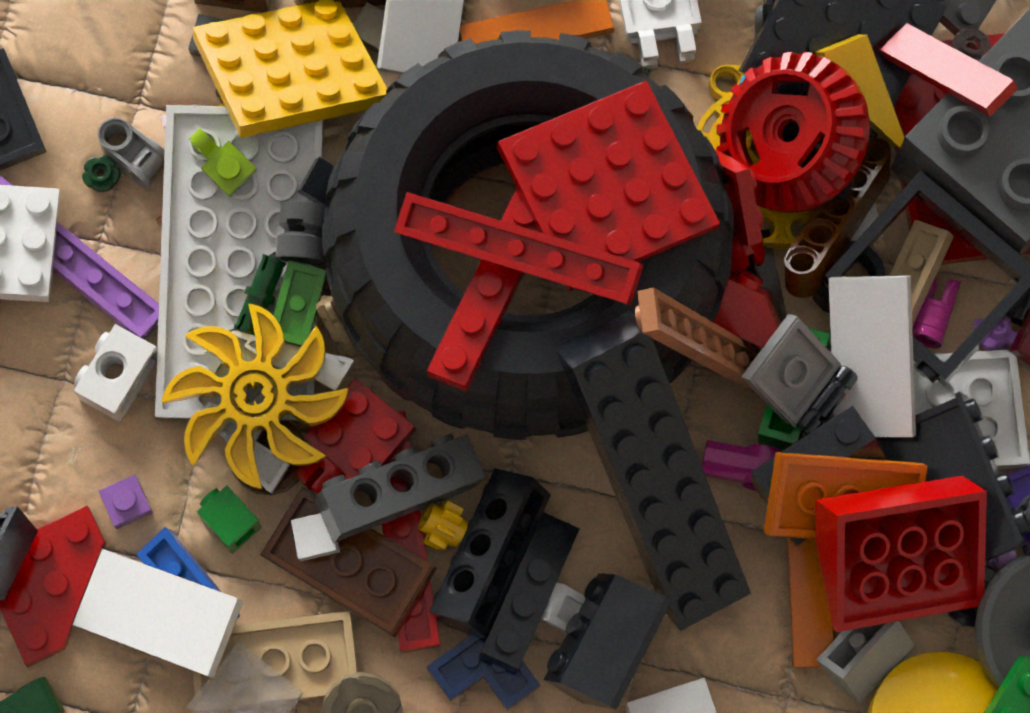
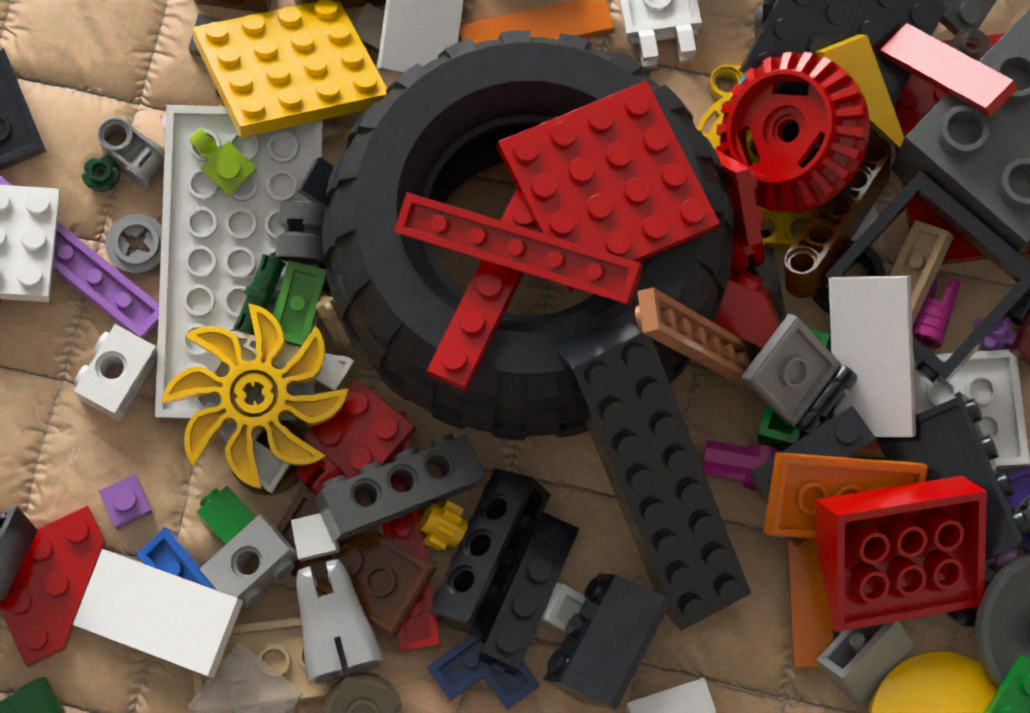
(134, 227): none -> light grey gear
(228, 566): none -> light grey brick
(335, 627): none -> light grey piece

